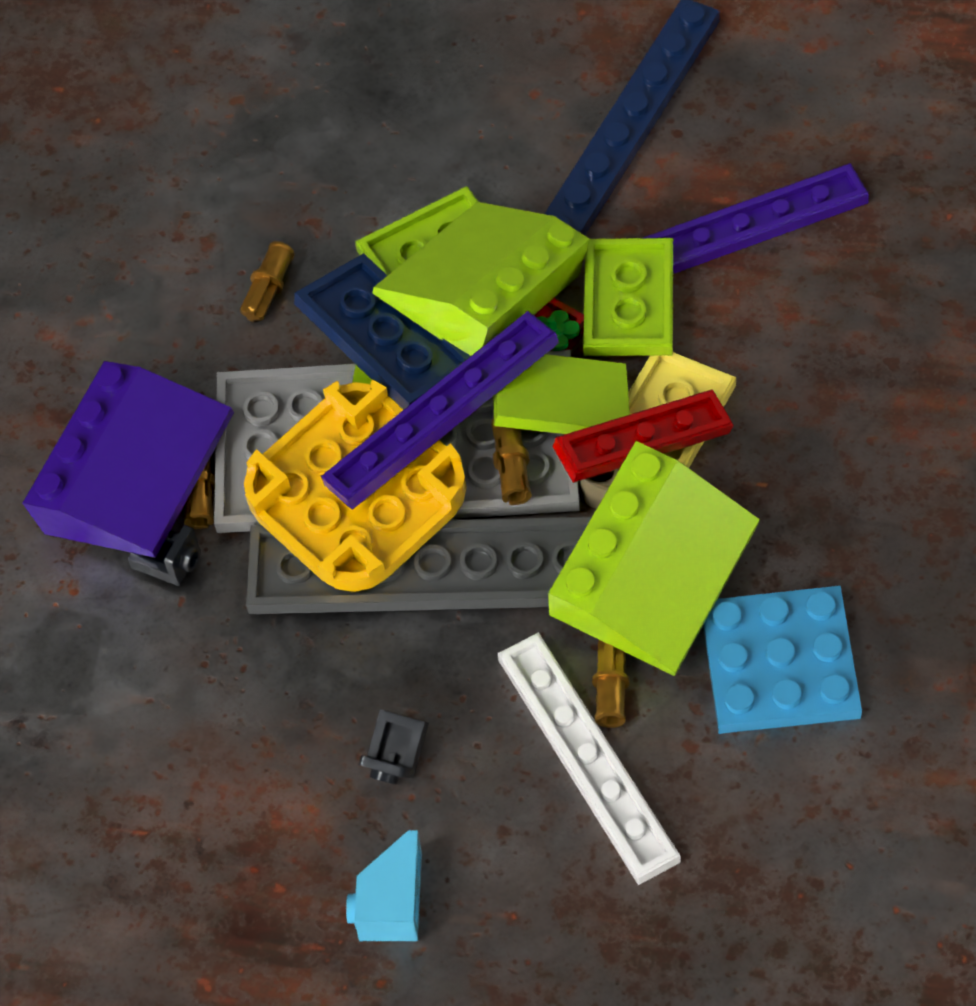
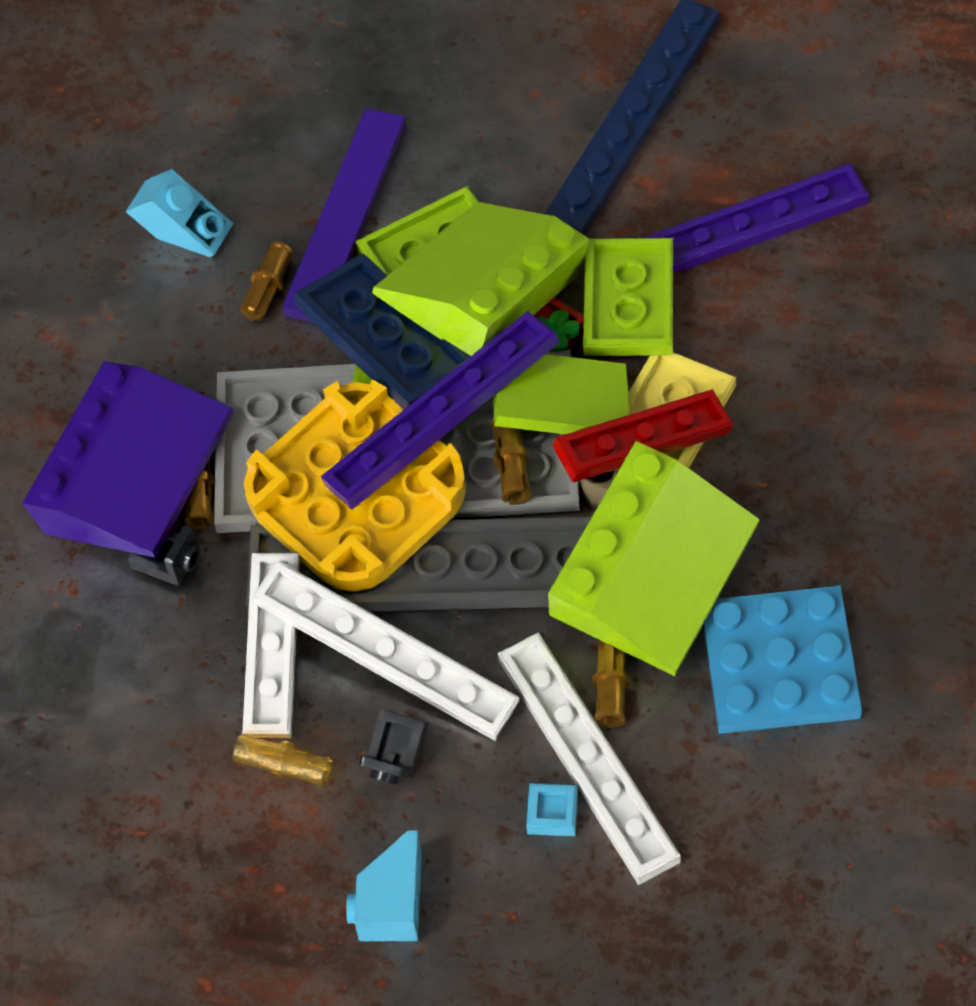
(179, 214): none -> medium azure slope
(269, 660): none -> white tile
(282, 760): none -> clear yellow pin
(349, 201): none -> dark purple tile
(386, 650): none -> white tile
(552, 809): none -> medium azure tile

